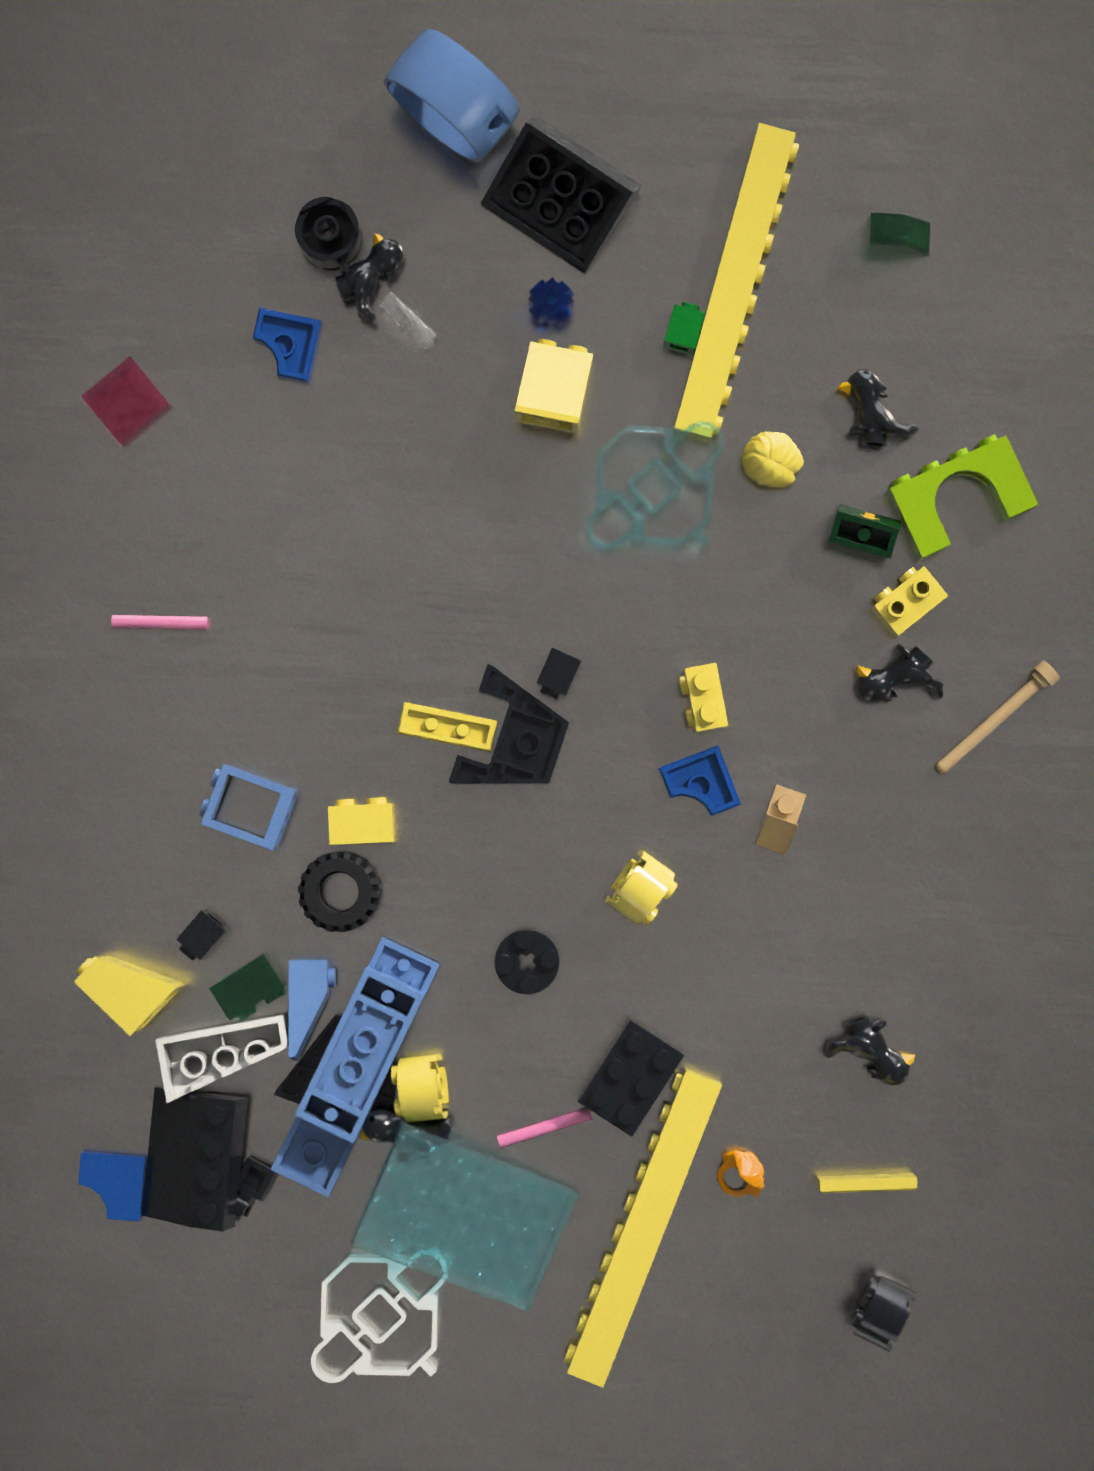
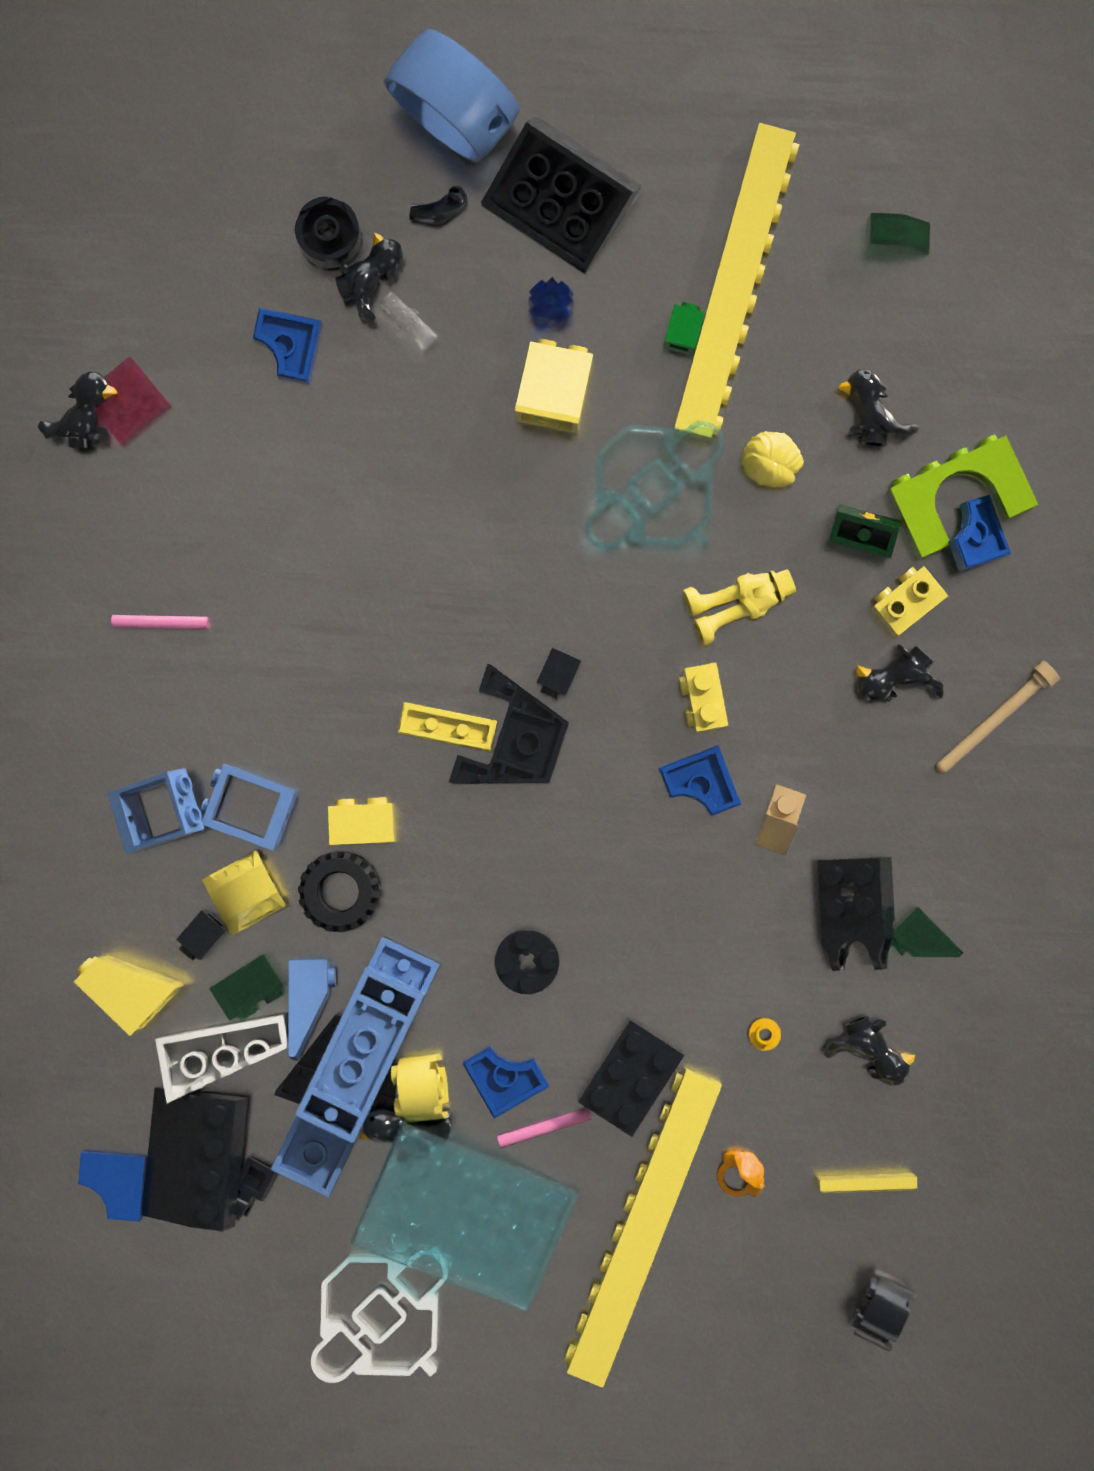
(81, 420): none -> black animal
(127, 805): none -> medium blue window
(243, 893): none -> light yellow slope
(440, 210): none -> black arm
(504, 1082): none -> blue tile
(641, 889): light yellow brick -> none
(755, 597): none -> light yellow piece
(757, 1026): none -> yellow plate
(857, 917): none -> black brick
(922, 937): none -> clear green slope
(979, 536): none -> blue tile

